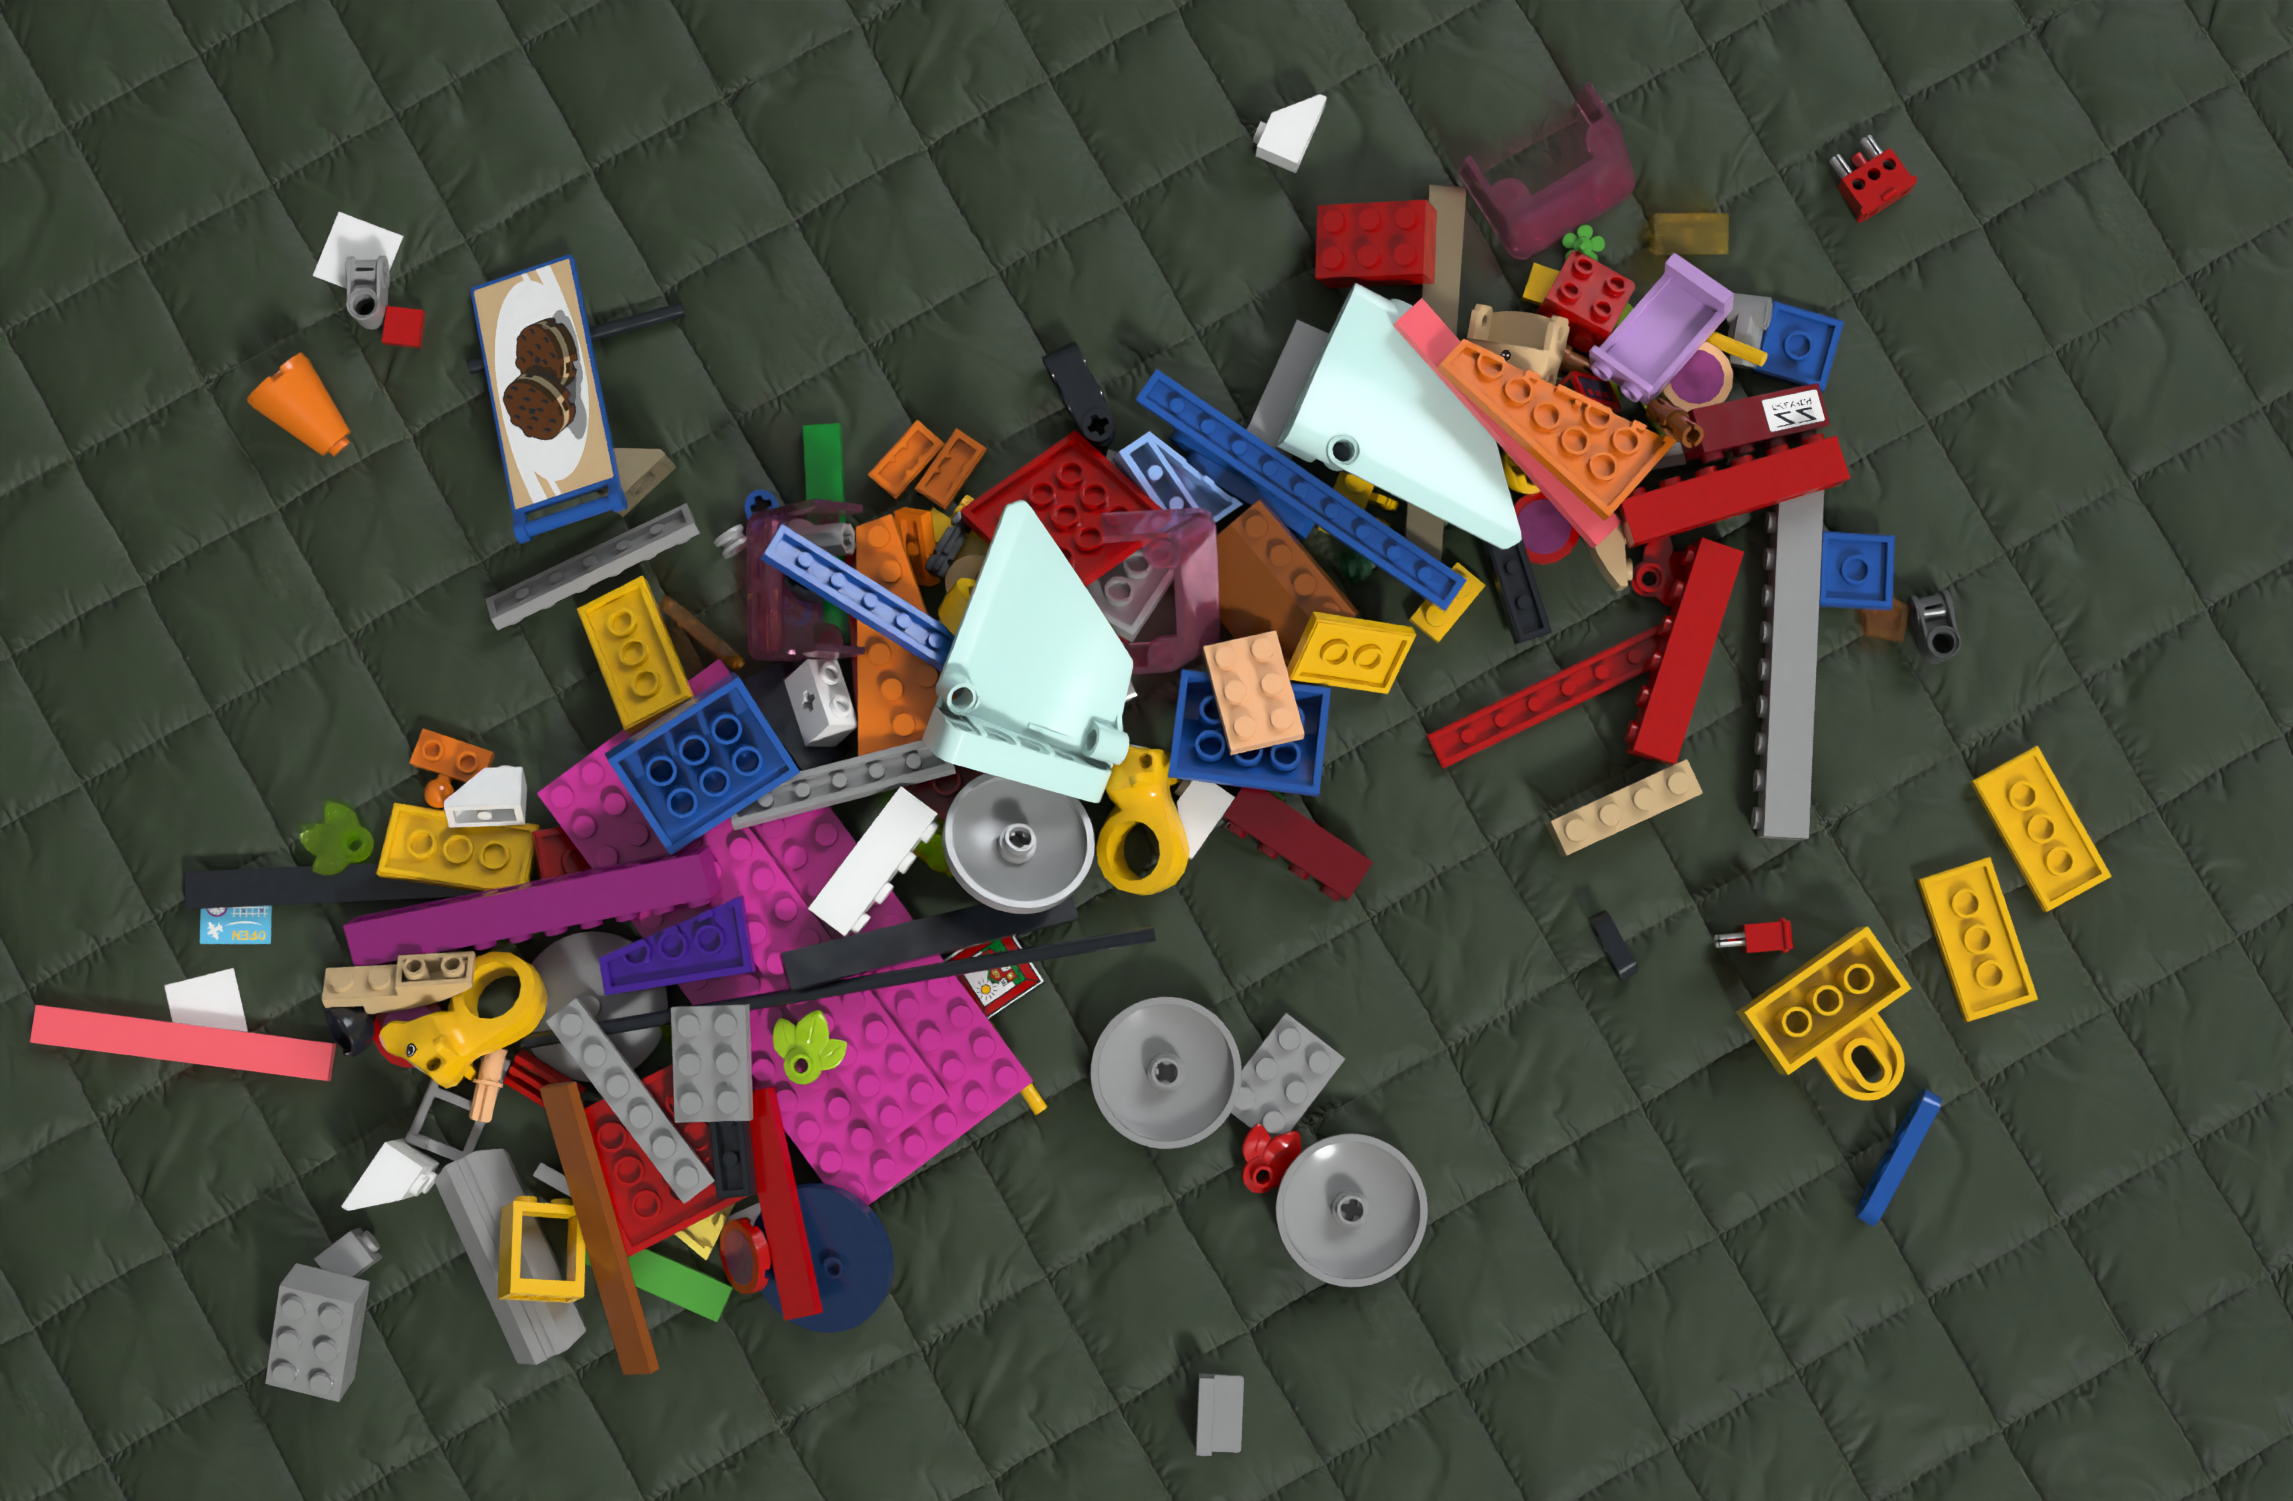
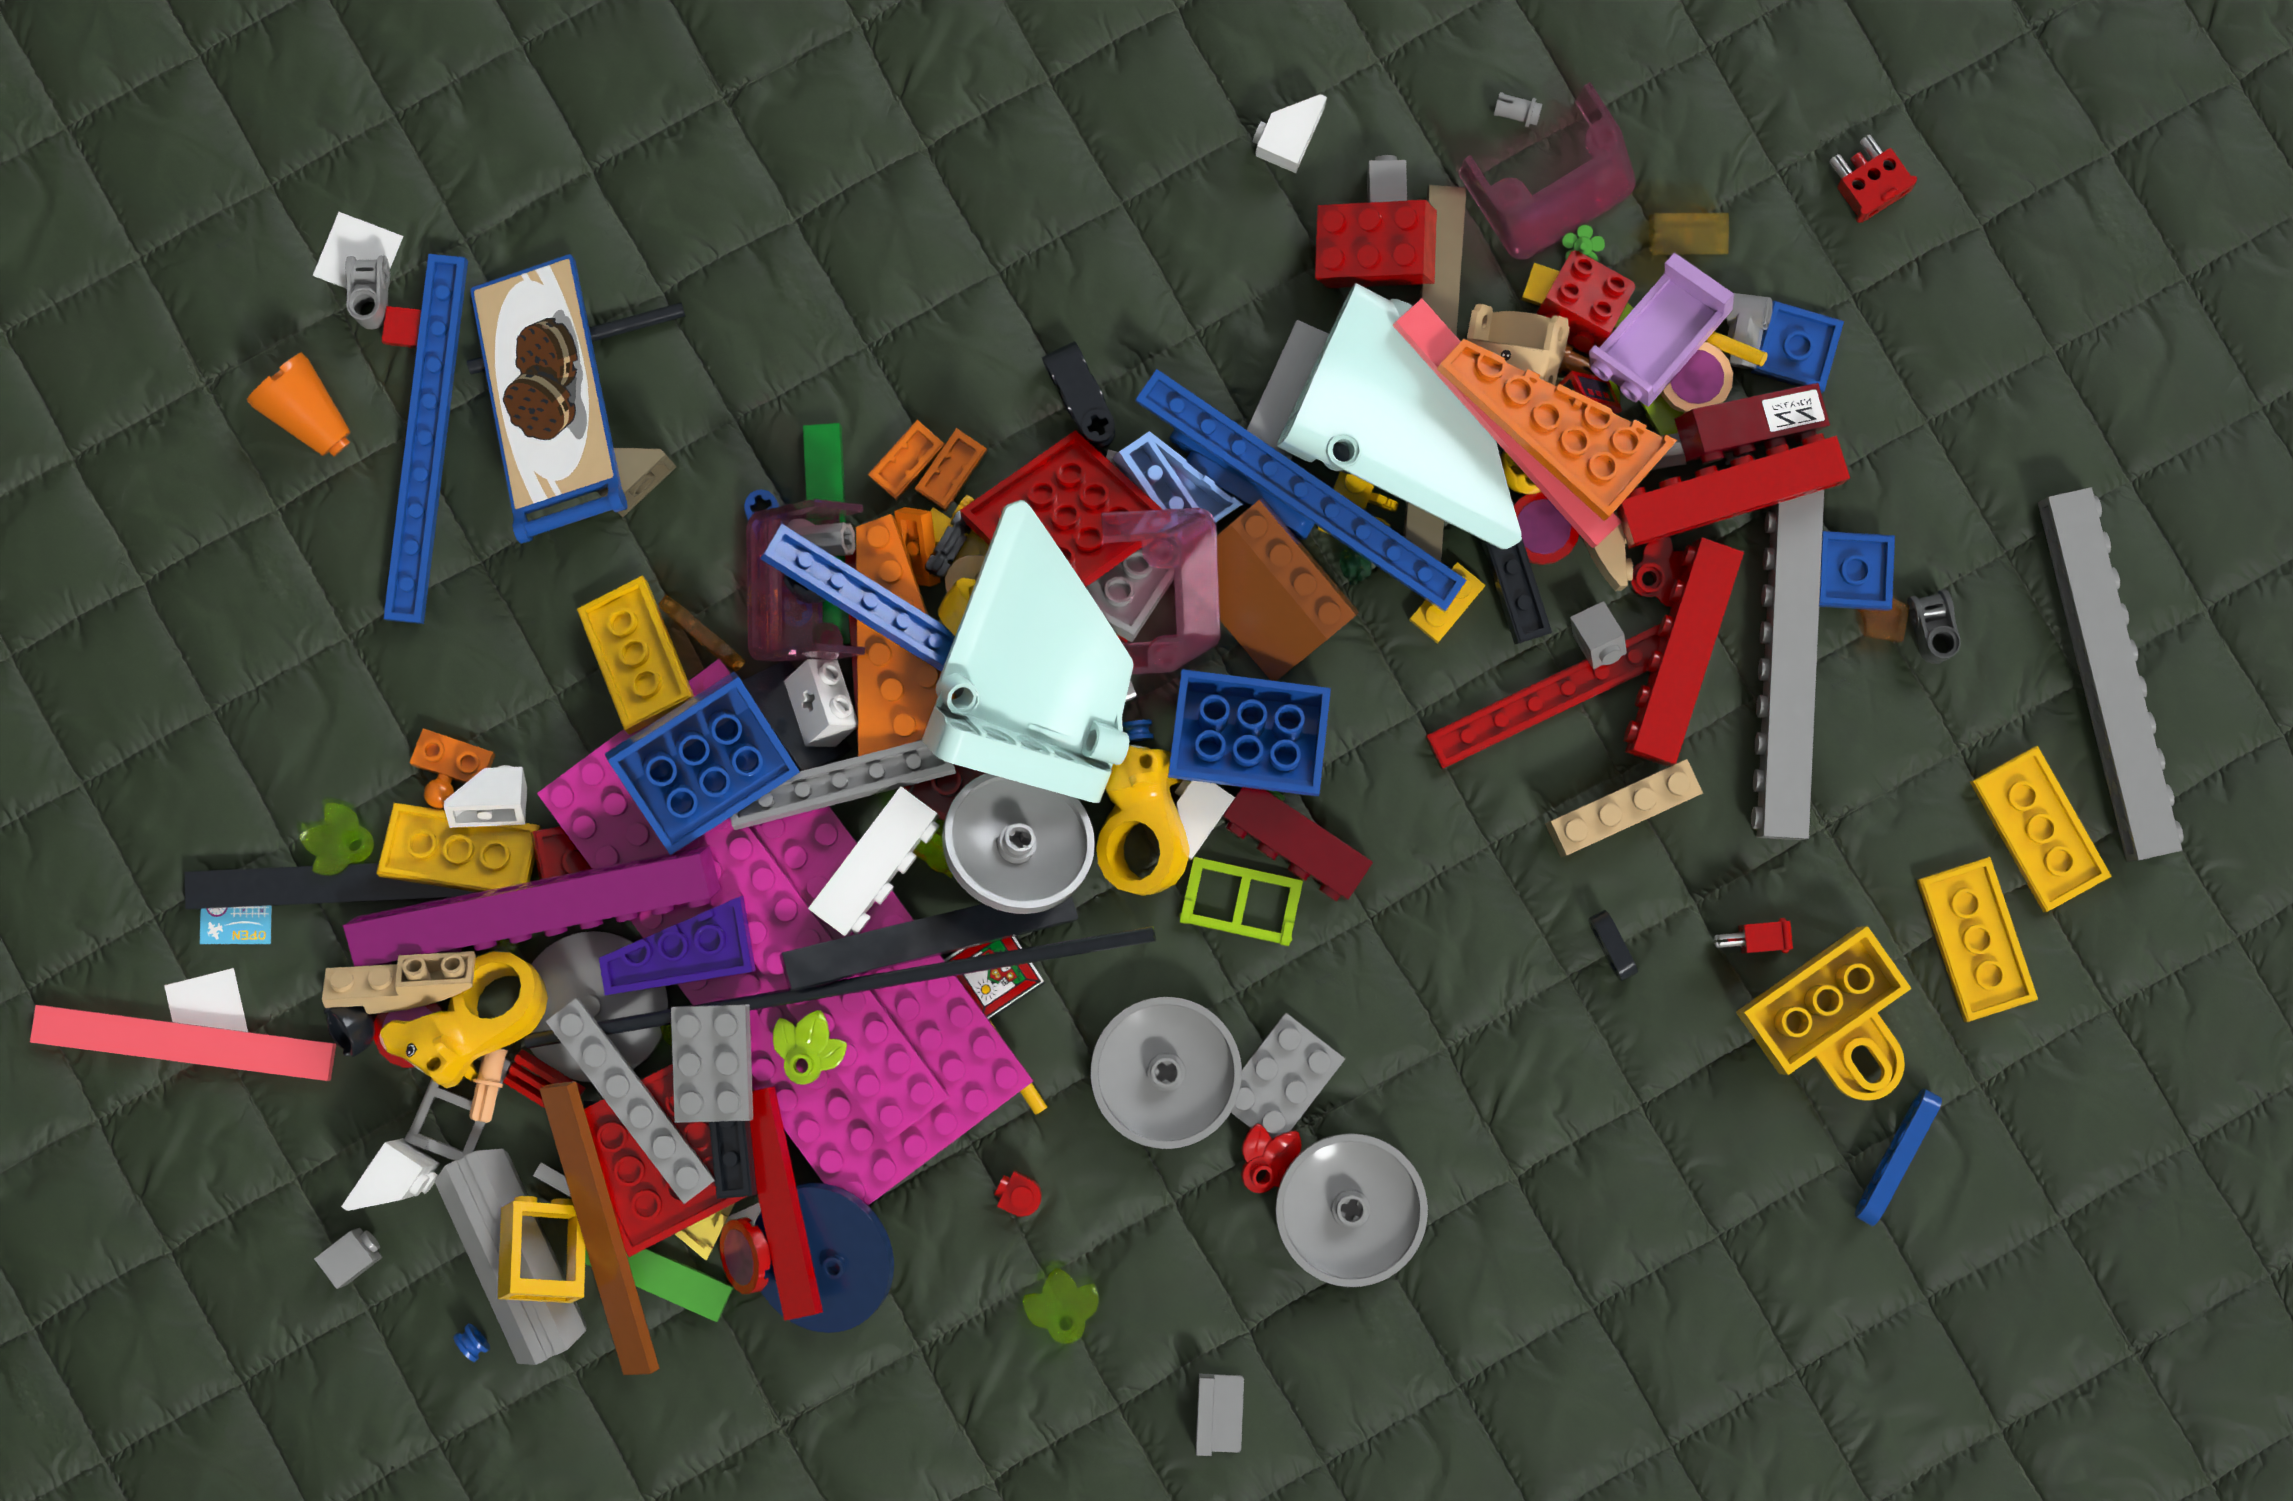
(317, 1332): light grey brick -> none
(425, 439): none -> blue plate
(471, 1342): none -> blue bush
(592, 566): light grey plate -> none
(732, 541): light grey bush -> none
(1018, 1194): none -> red plate
(1059, 1301): none -> clear neon green plate
(1138, 730): none -> blue bush
(1253, 692): light nougat plate -> none
(1283, 938): none -> lime window
(1350, 652): yellow tile -> none
(1386, 179): none -> light grey brick
(1518, 109): none -> light grey pin
(1598, 635): none -> light grey brick
(1674, 422): dark orange pin -> none
(2110, 675): none -> light grey brick

